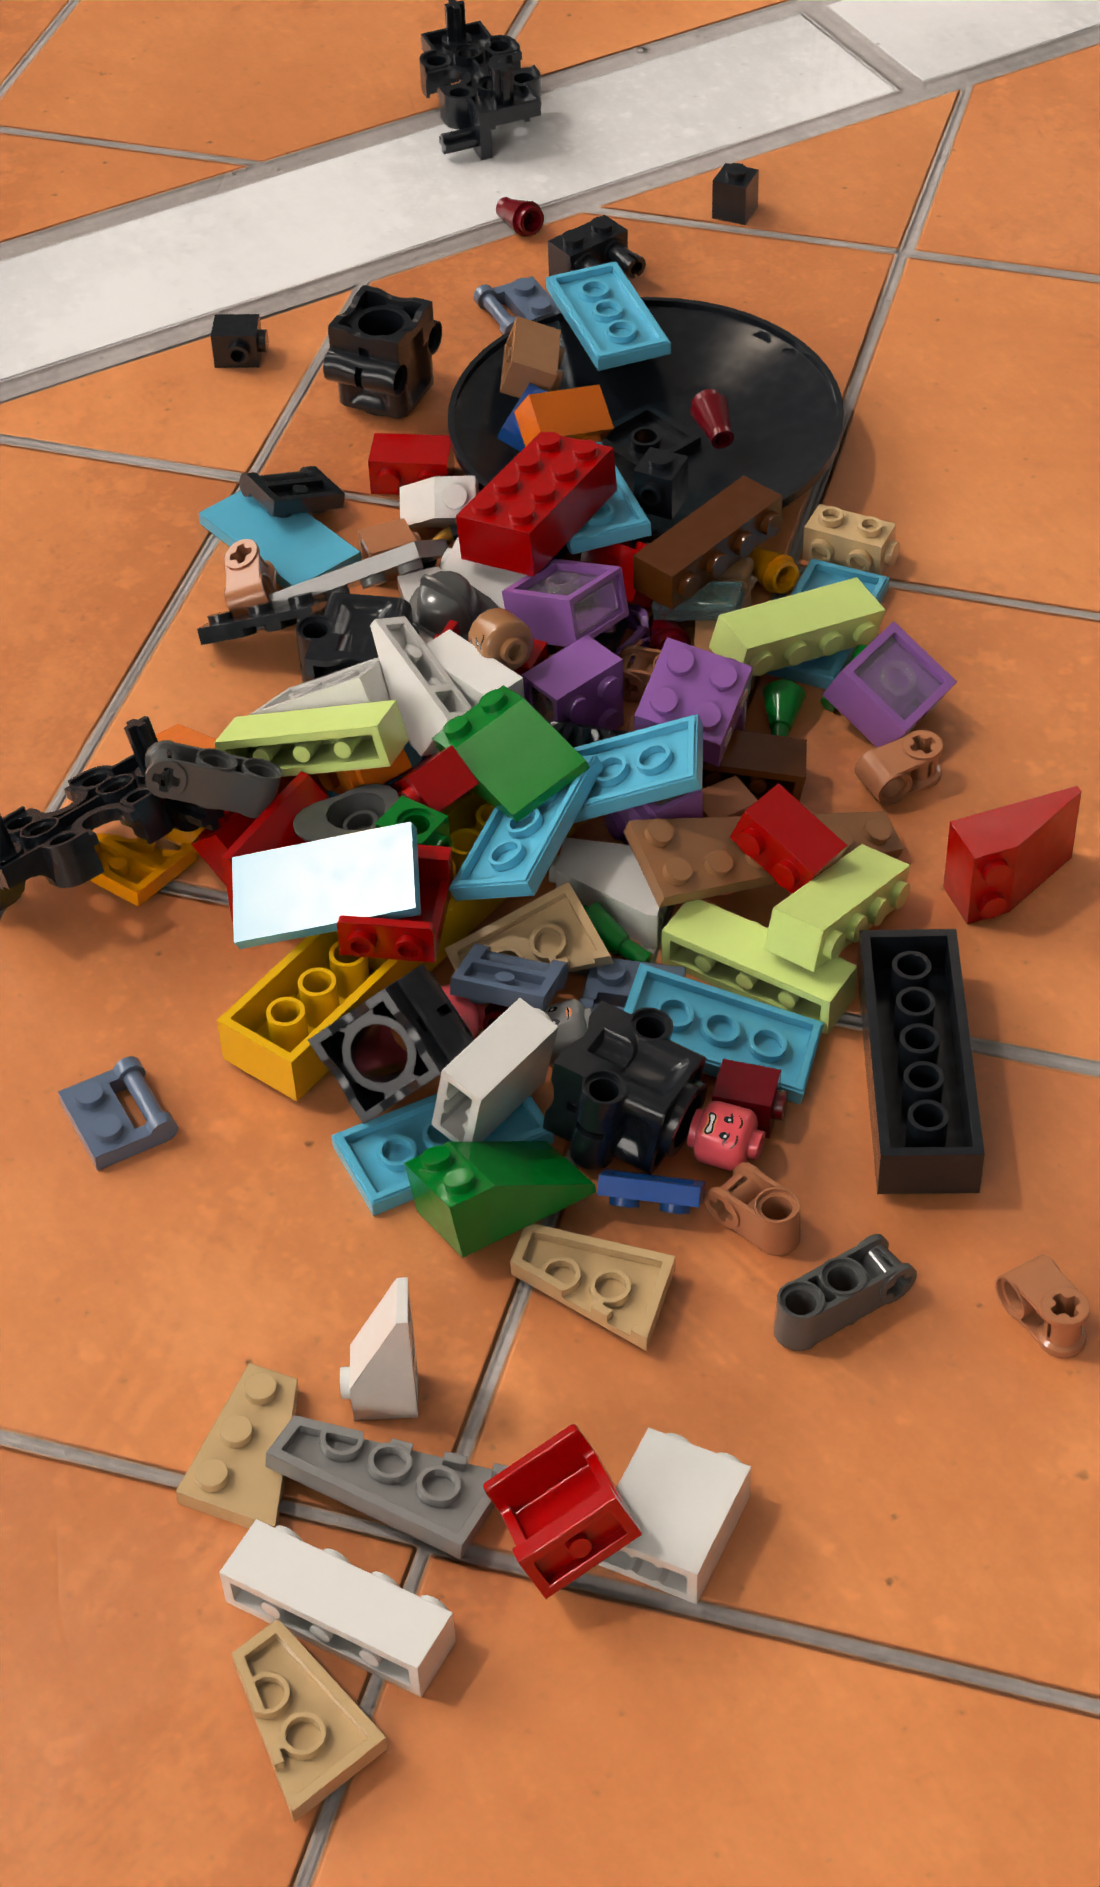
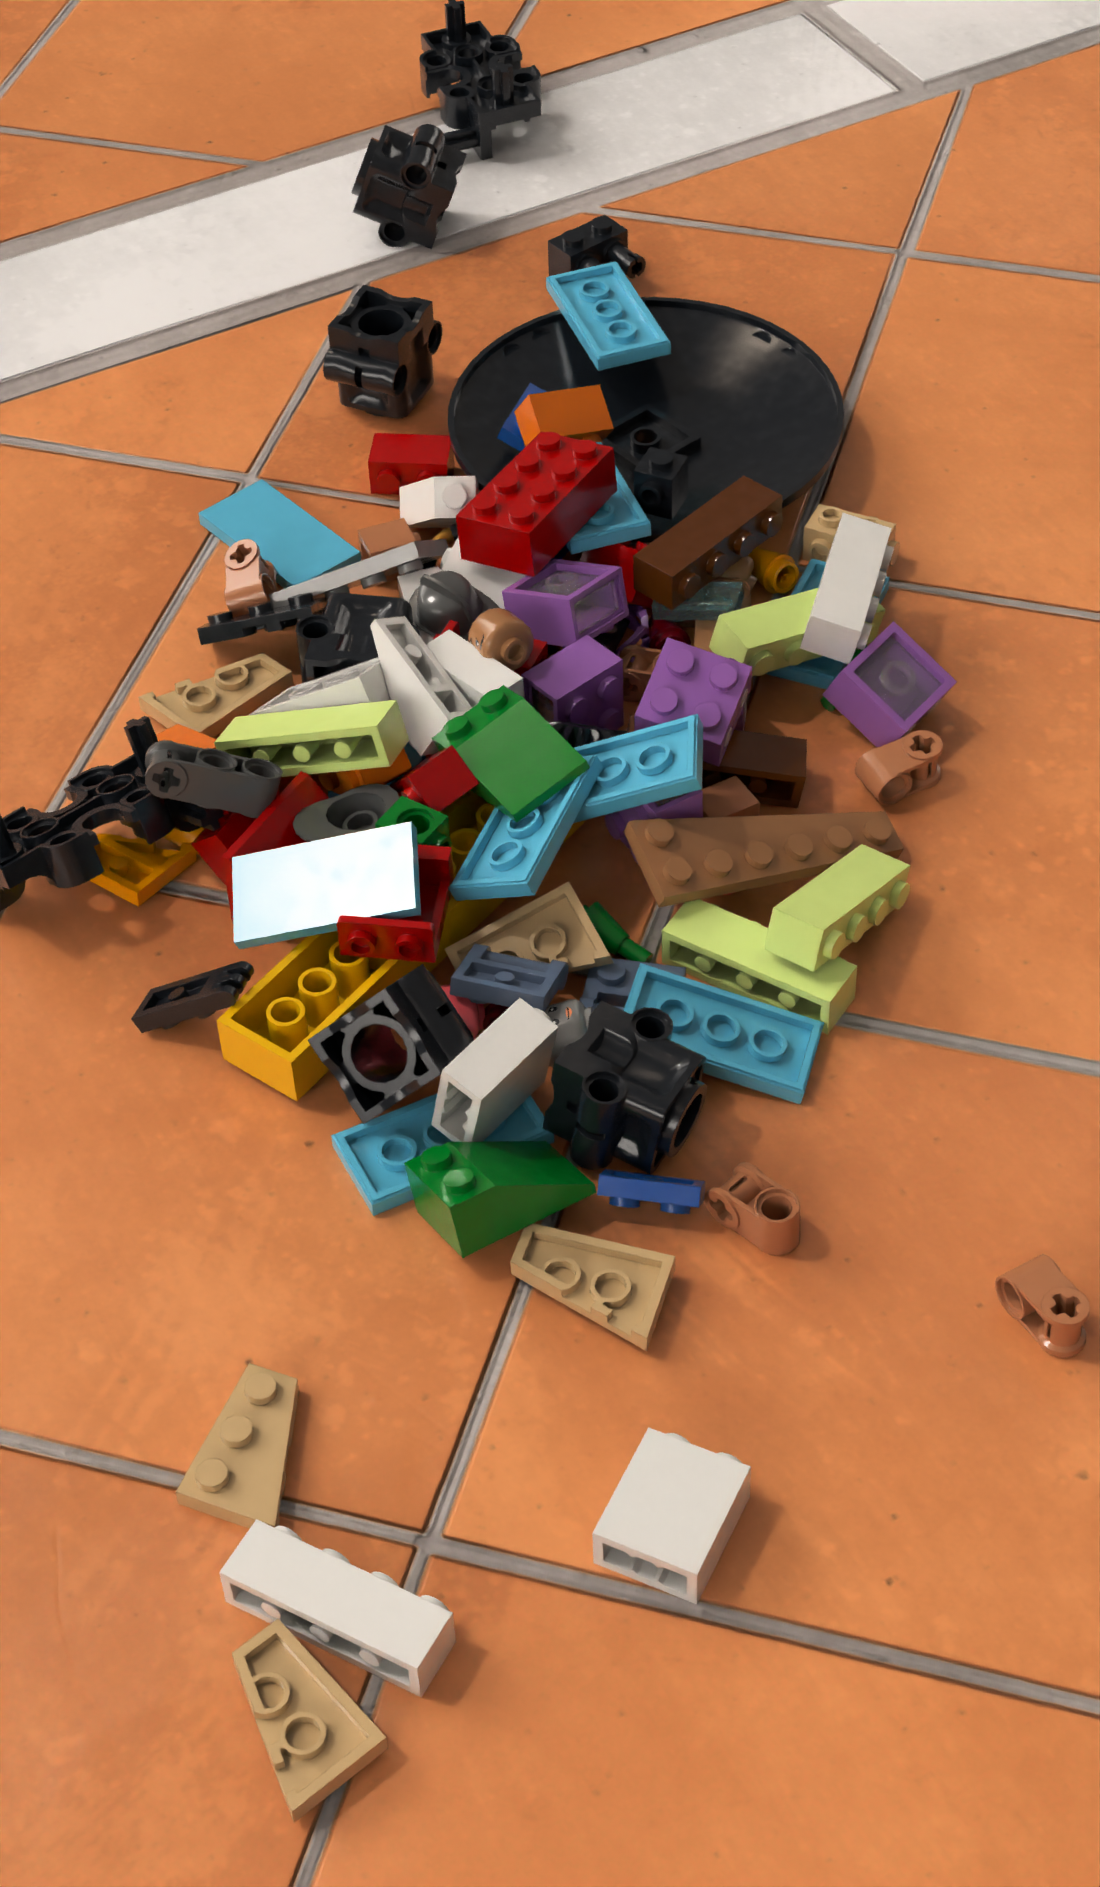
(103, 1121): sand blue plate -> none
(192, 997): none -> black hinge
(218, 700): none -> tan wing
(238, 340): black brick -> none
(293, 491): black plate -> none
(384, 1361): white slope -> none
(404, 1488): light grey wing -> none
(407, 184): none -> black piece
(521, 215): dark red cone -> none
(522, 297): sand blue plate -> none
(531, 357): medium nougat brick -> none
(561, 1510): red panel -> none
(614, 879): white slope -> none
(712, 415): dark red cone -> none
(725, 1135): coral head -> none
(735, 193): black brick -> none
(754, 1089): dark red brick -> none
(782, 704): green cone -> none
(787, 839): red brick -> none
(840, 1293): dark grey piece -> none
(847, 588): none -> white brick
(919, 1063): black brick -> none
(1008, 852): red slope -> none

